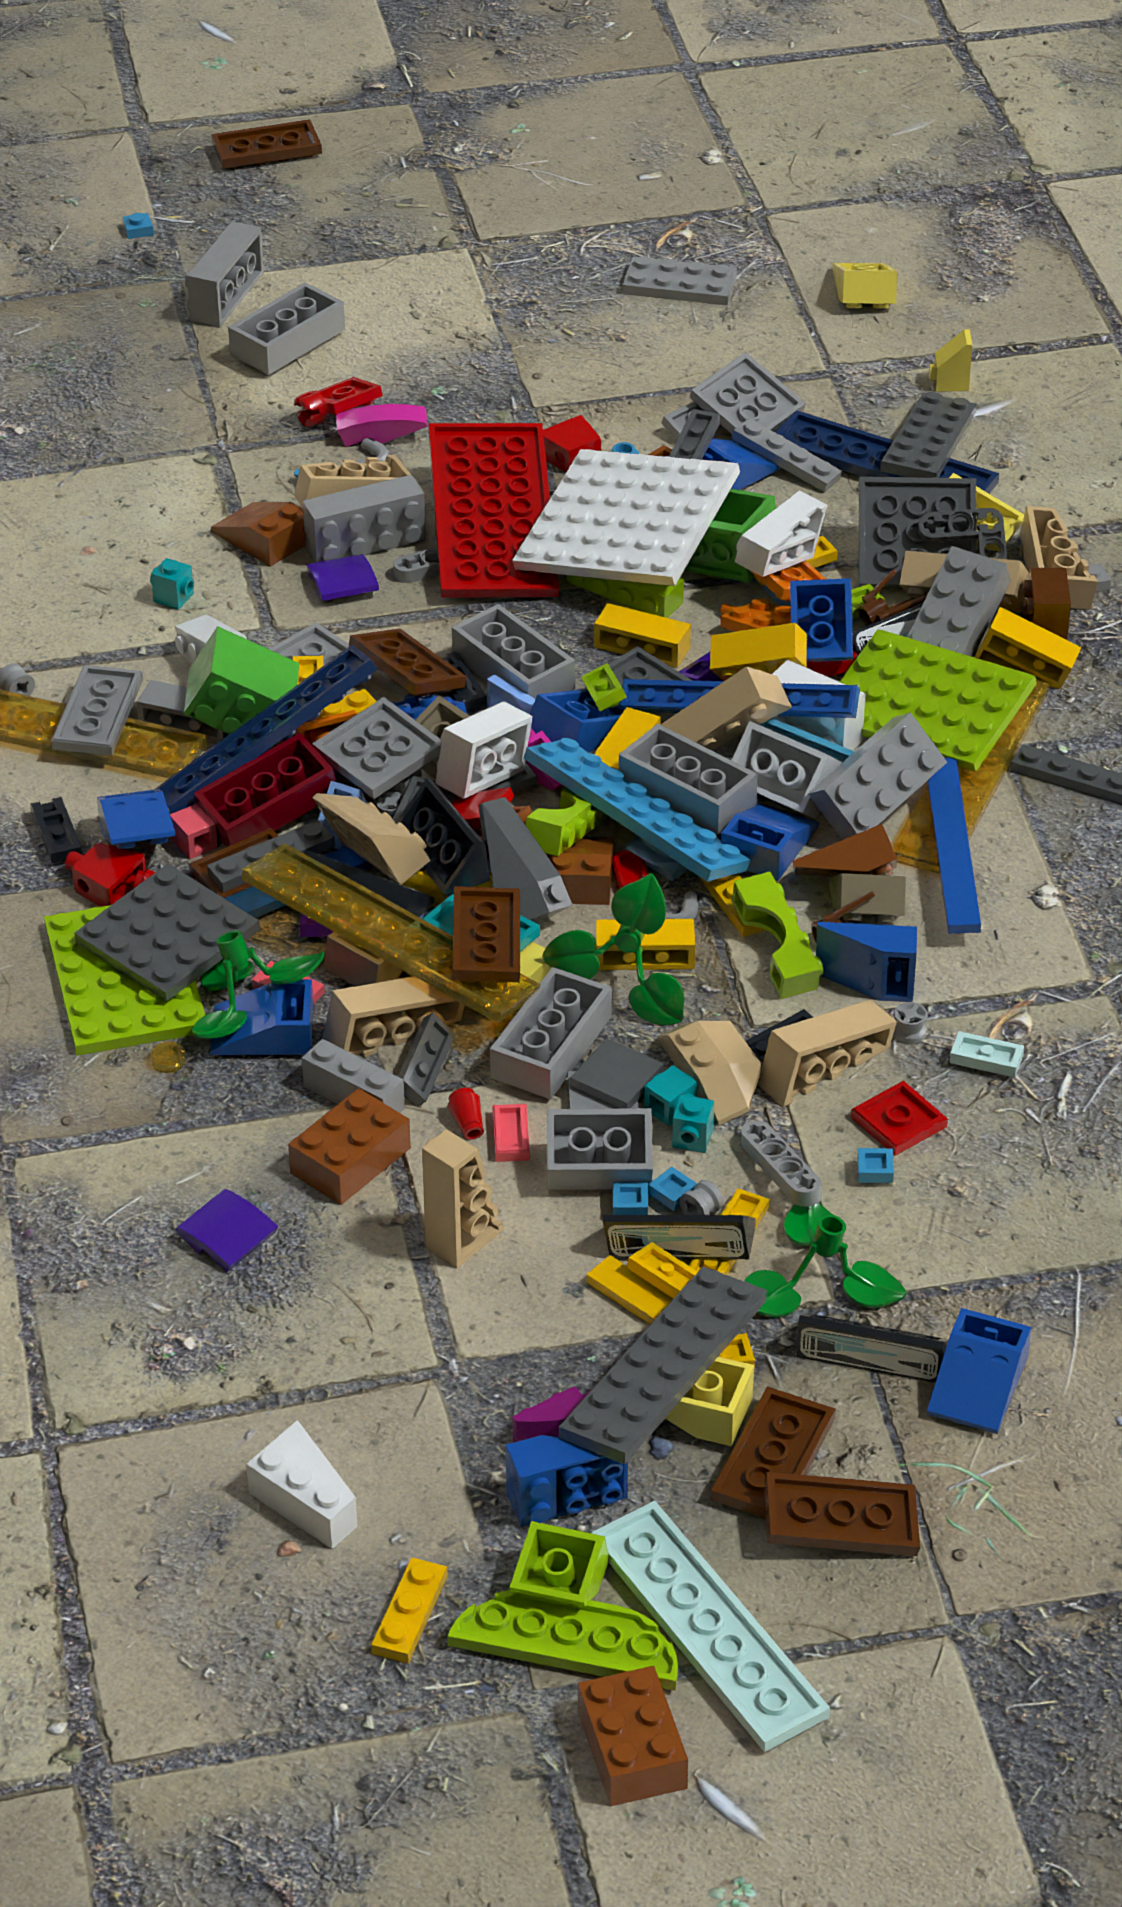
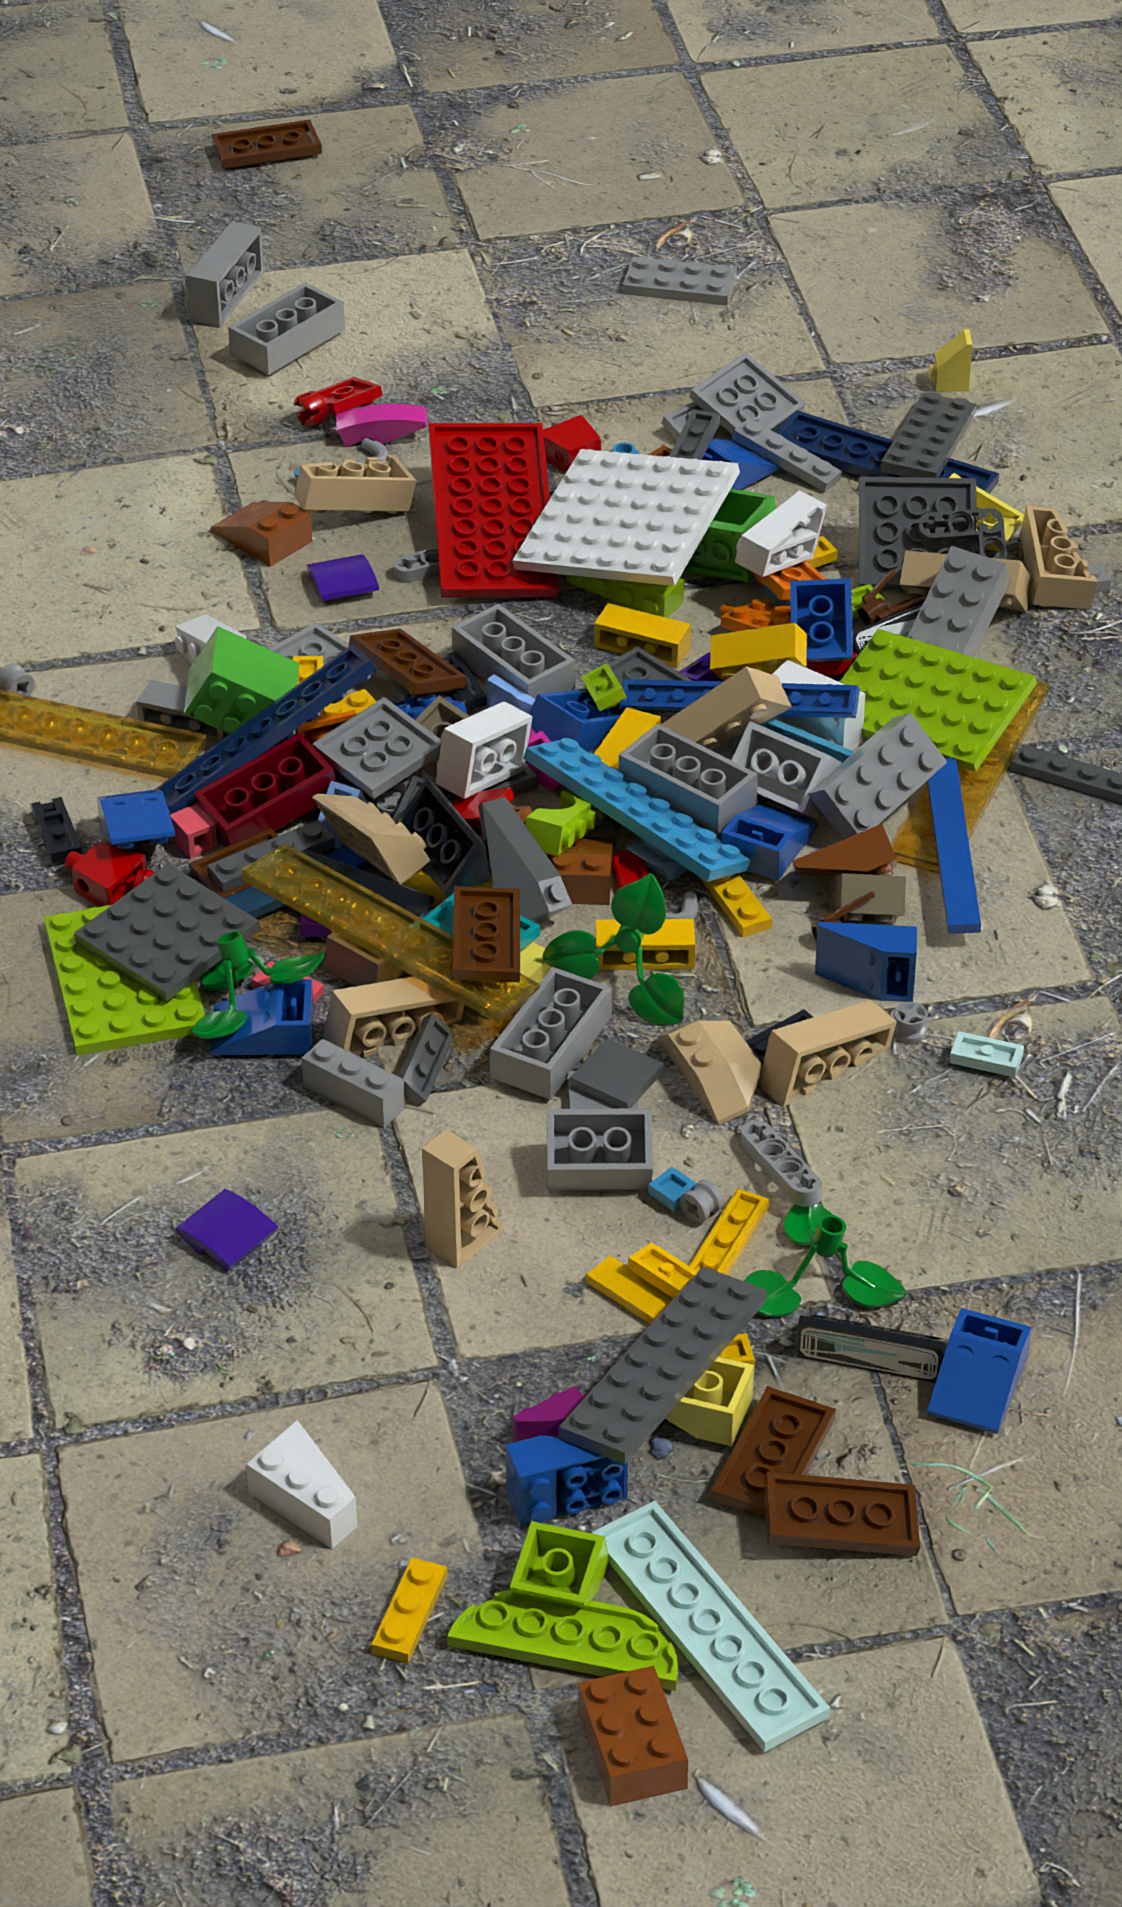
(97, 710): light grey tile -> none
(137, 225): dark azure plate -> none
(168, 1057): clear yellow tile -> none
(172, 583): teal brick -> none
(349, 1146): dark orange brick -> none
(365, 519): light grey brick -> none
(466, 1111): red cone -> none
(511, 1132): coral tile -> none
(630, 1198): dark azure plate -> none
(665, 1090): teal brick -> none
(681, 1235): slope -> none
(693, 1123): teal brick -> none
(763, 905): lime arch -> none
(865, 284): light yellow slope -> none
(875, 1165): dark azure plate -> none
(899, 1117): red tile -> none
(1028, 648): yellow wedge -> none
(1047, 600): reddish brown brick -> none

